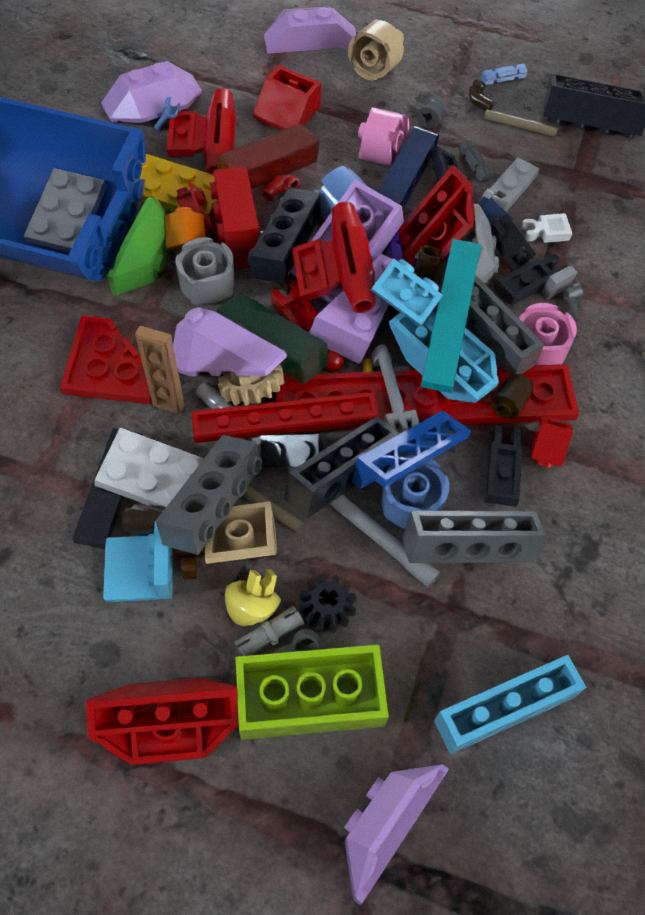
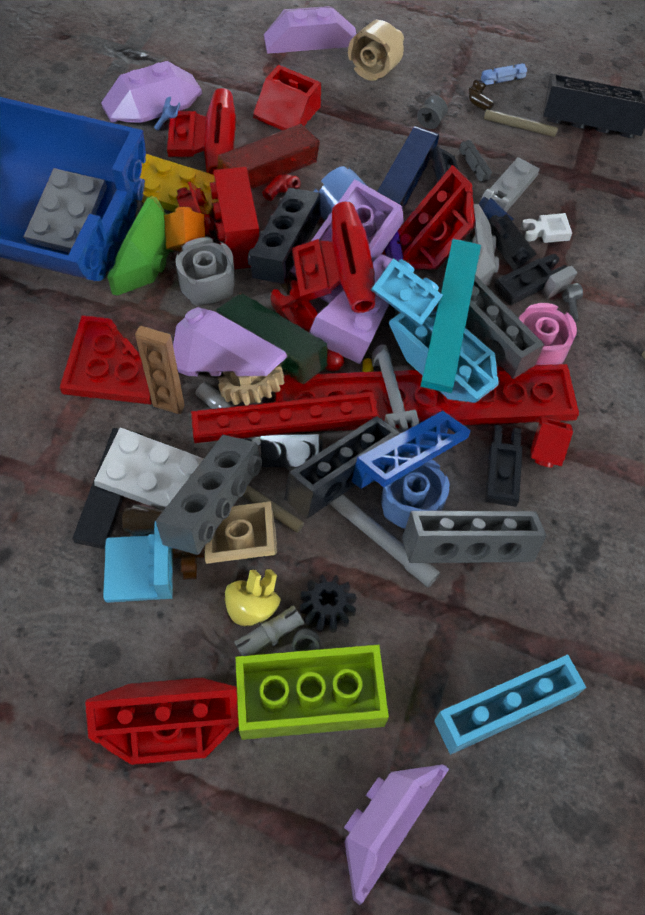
(382, 136): bright pink brick -> none
(427, 262): dark brown brick -> none
(512, 396): dark brown brick -> none

